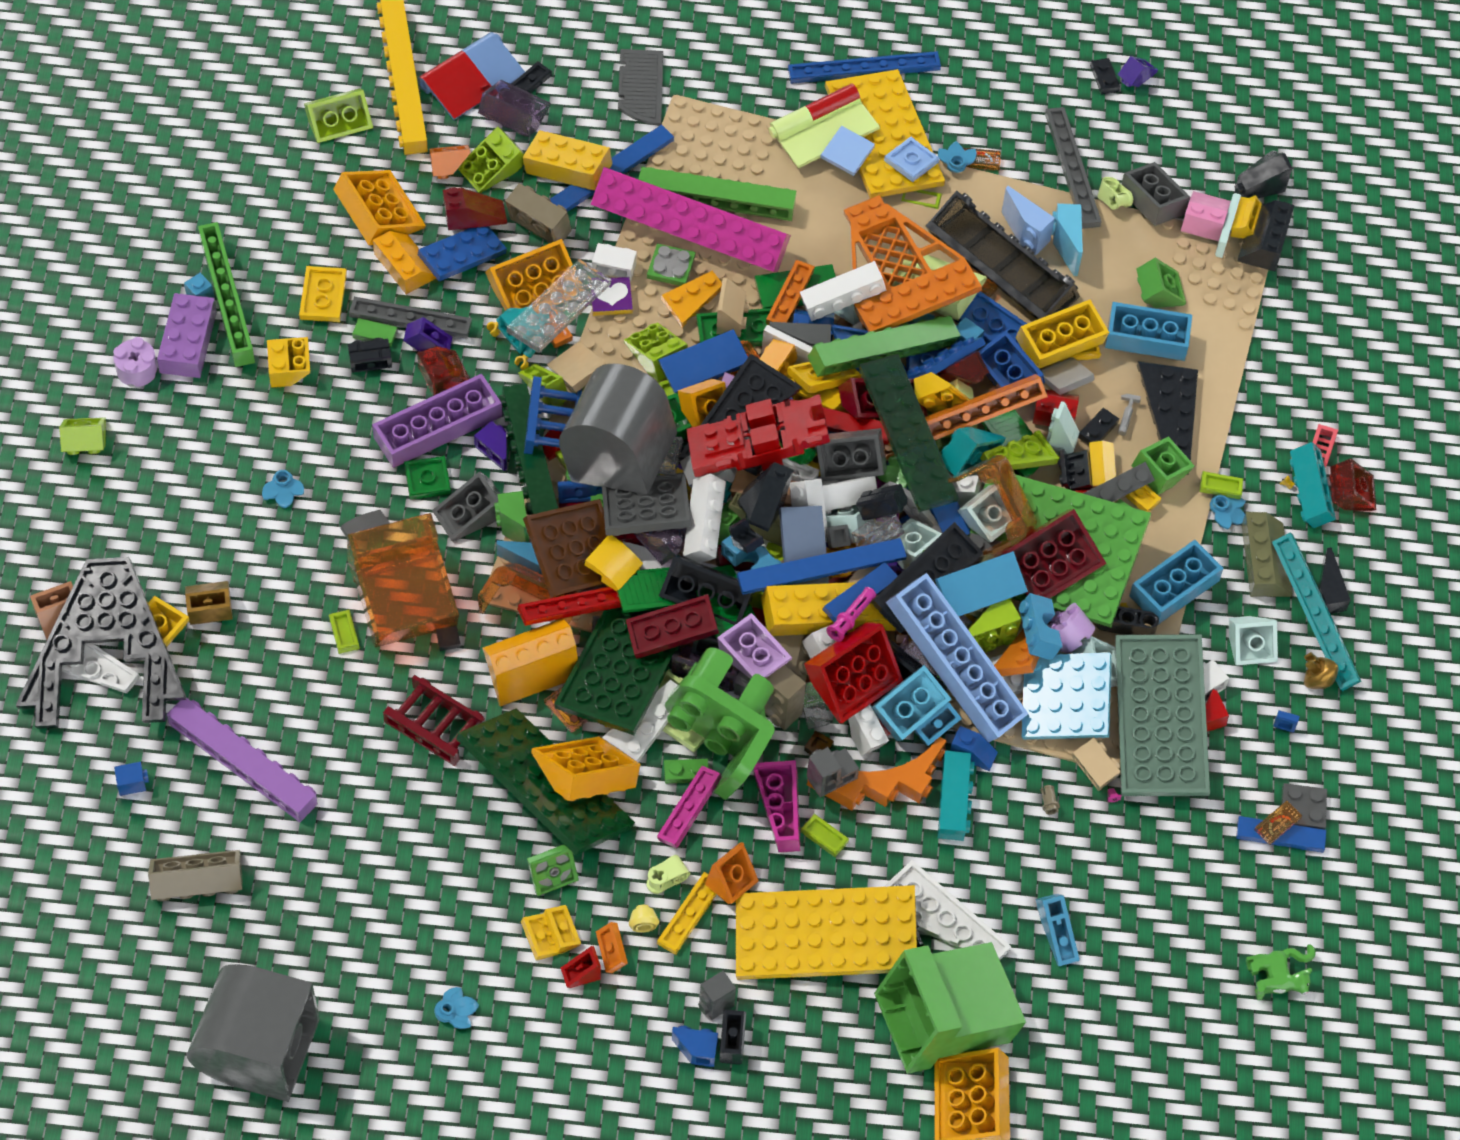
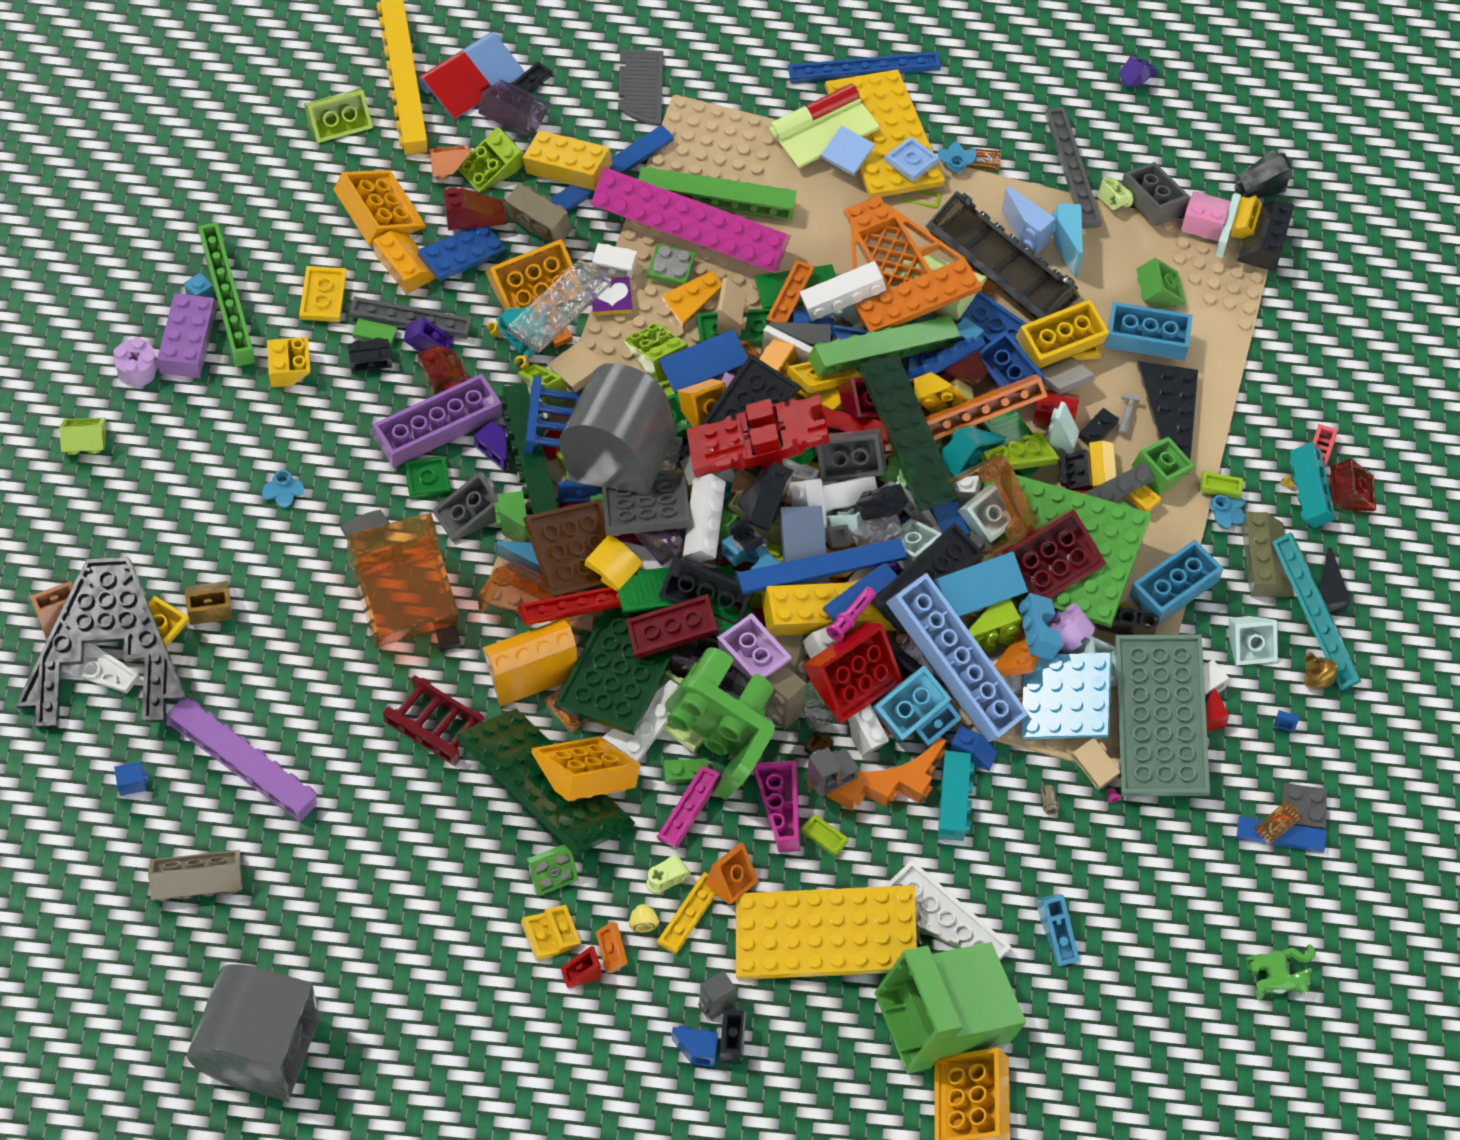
(344, 631): lime tile -> none
(458, 1007): dark azure plate -> none
(1105, 76): black plate -> none

